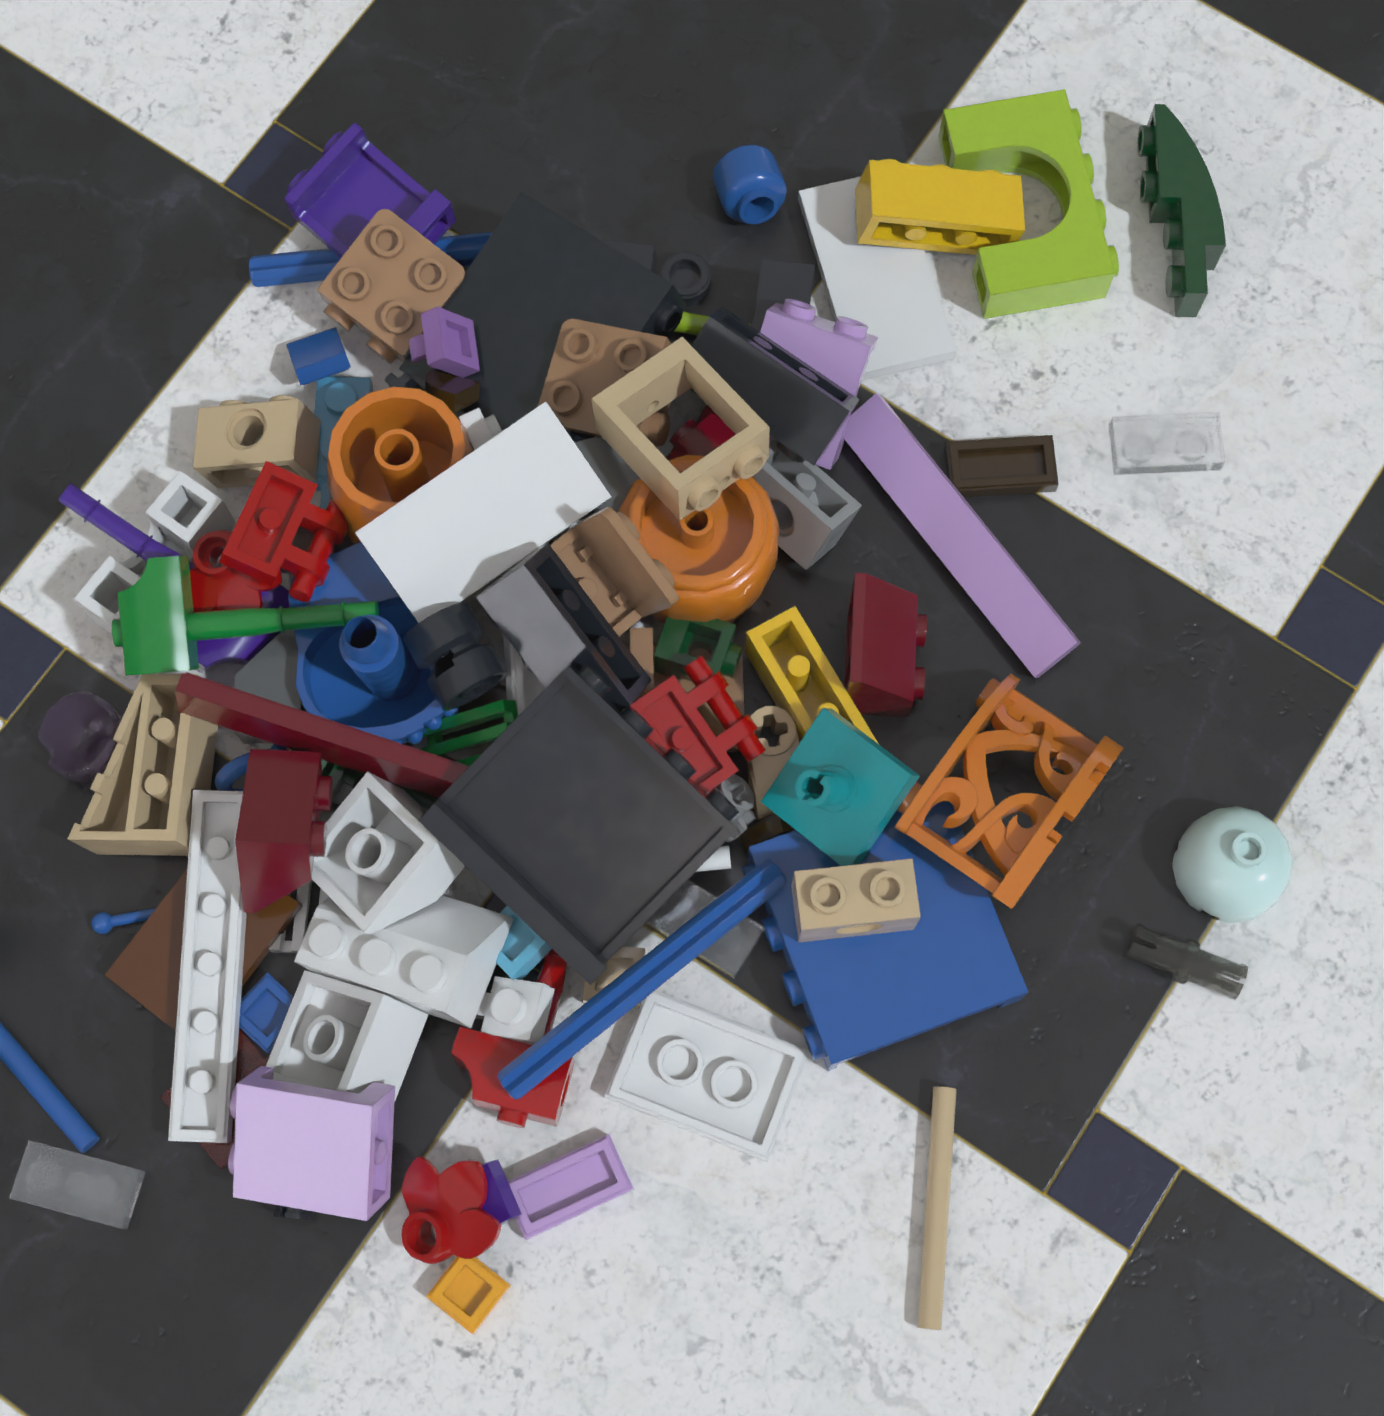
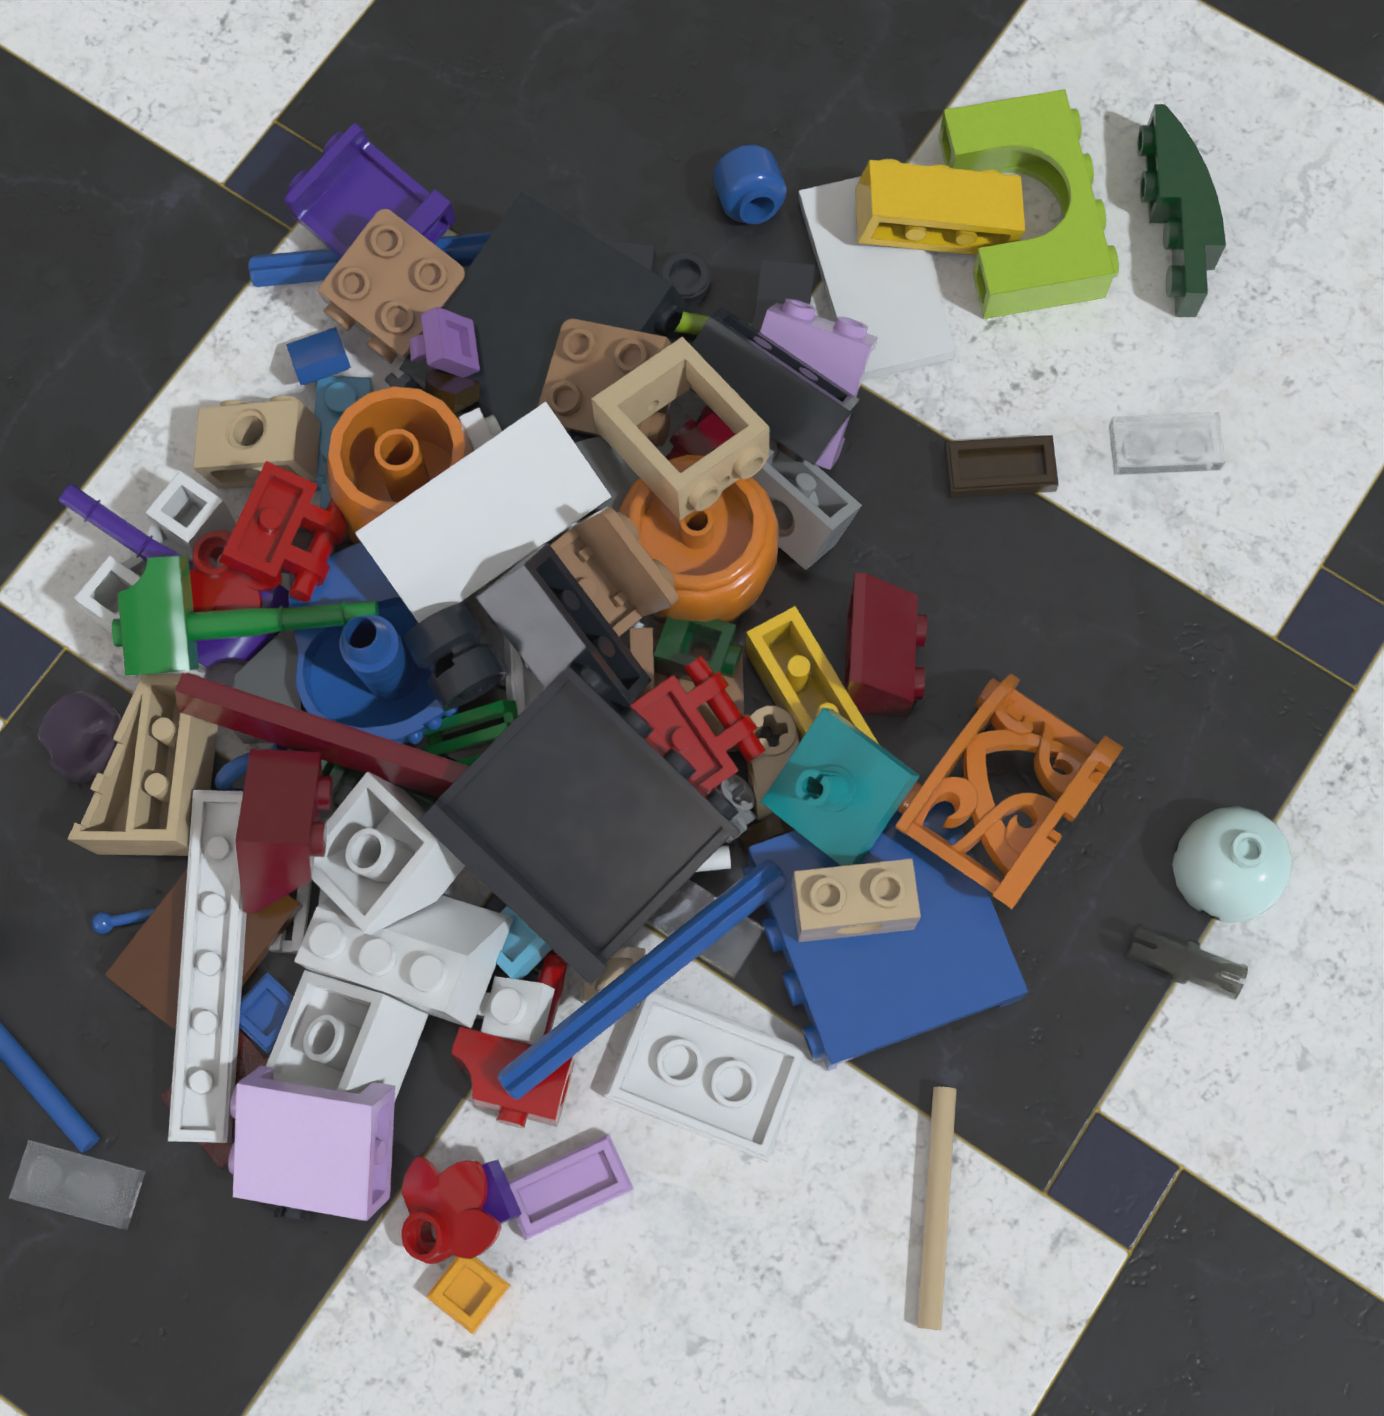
(959, 537): lavender tile -> none

